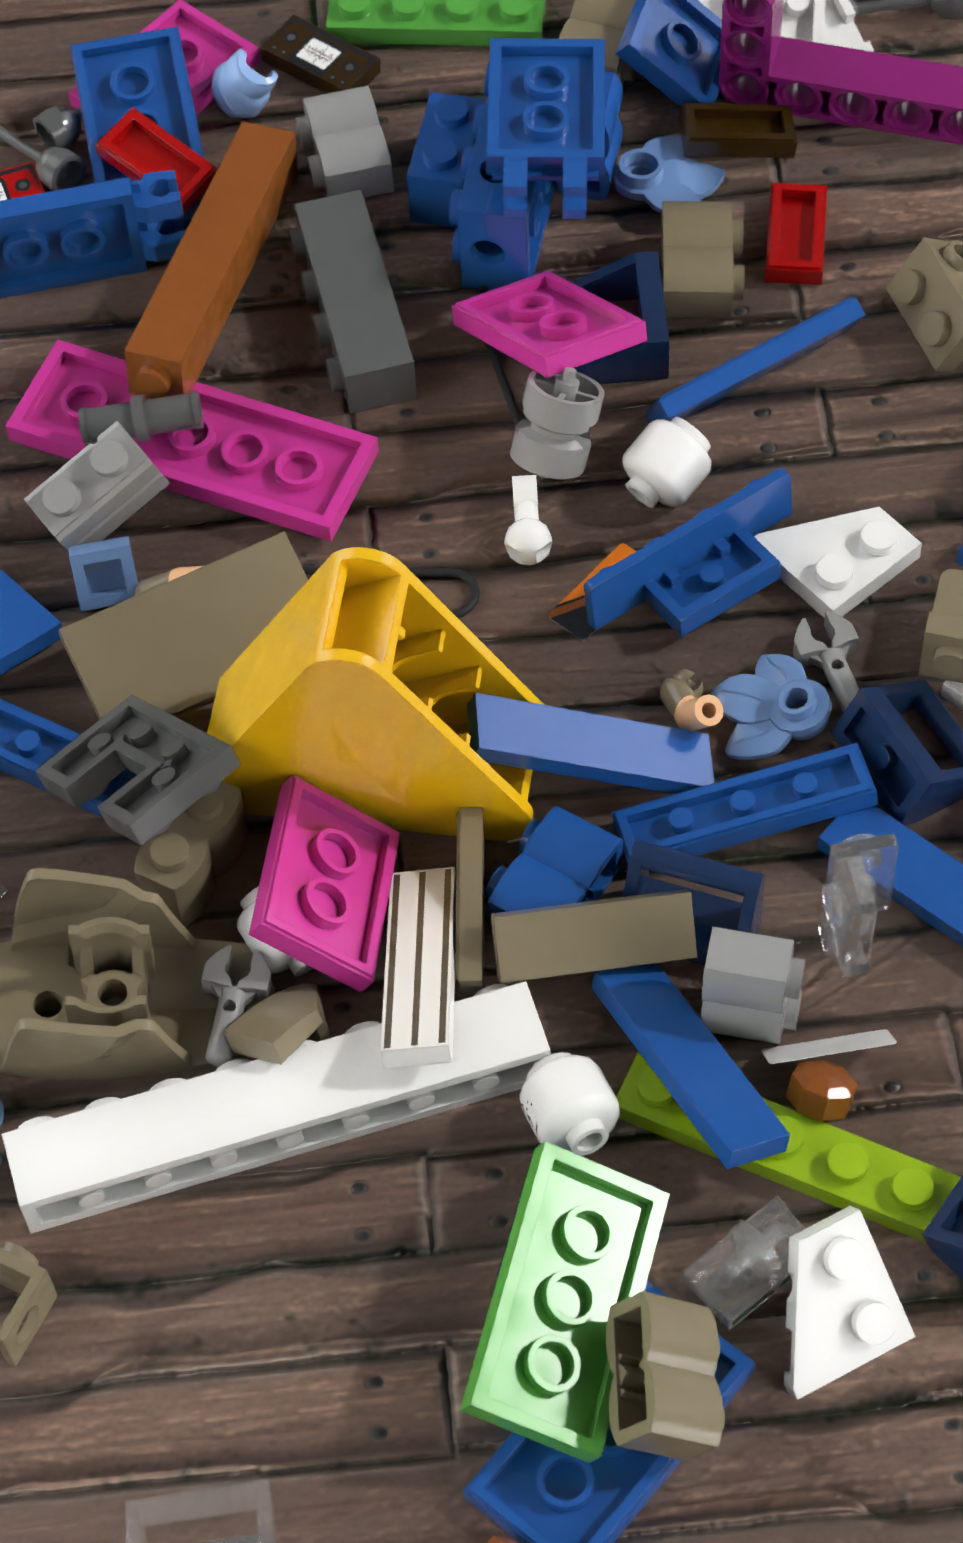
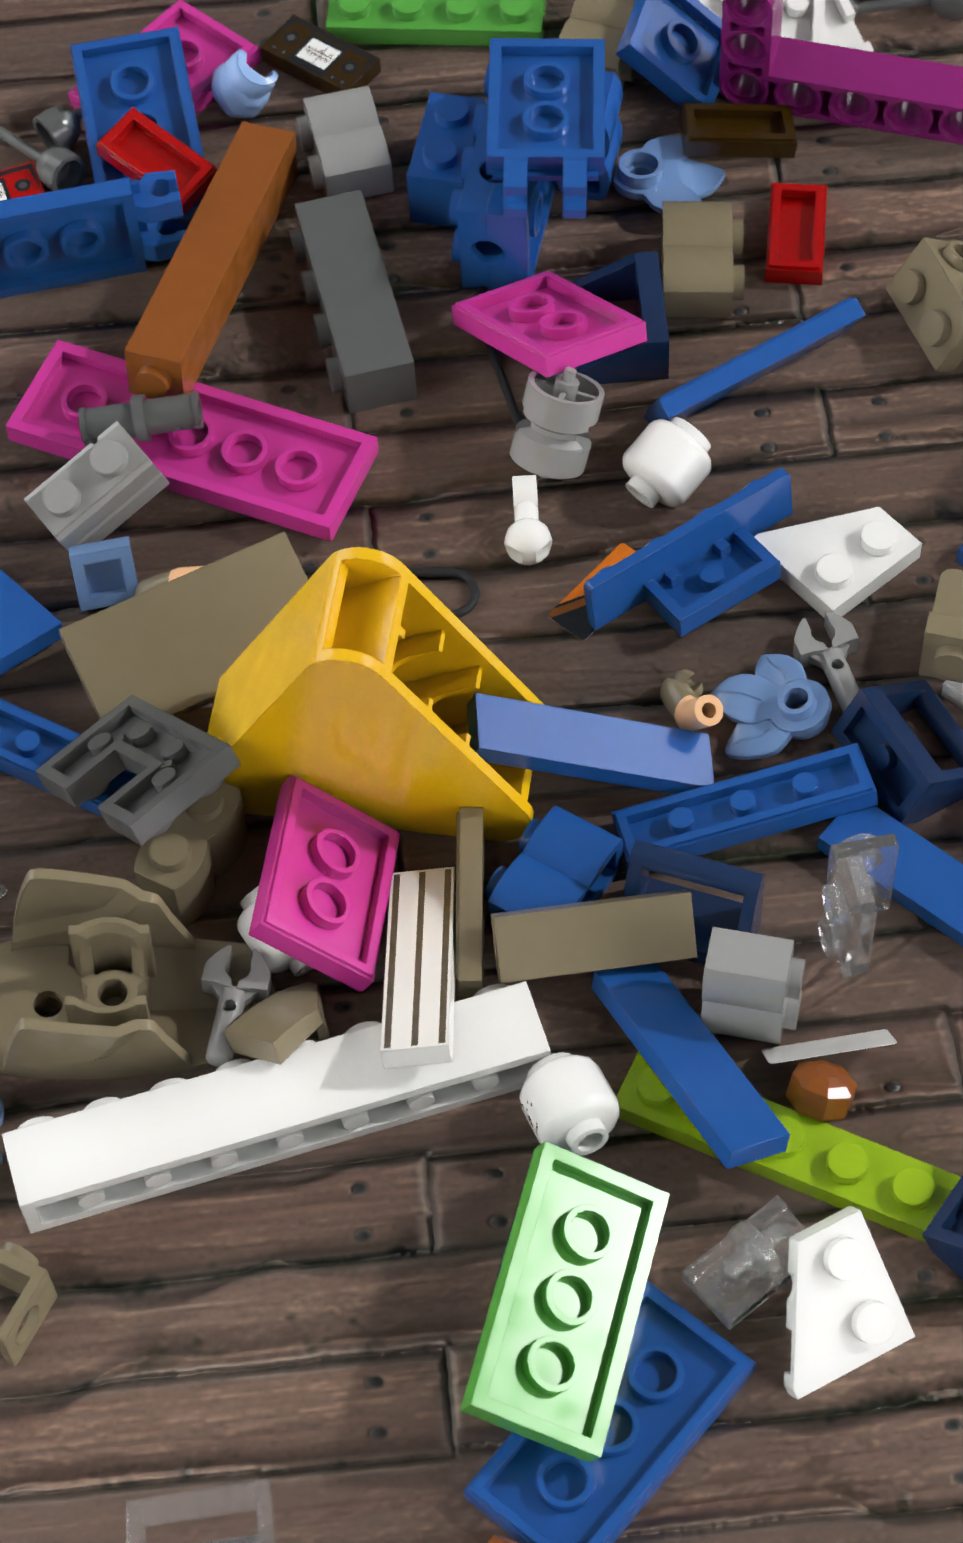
(664, 1376): dark tan brick -> none

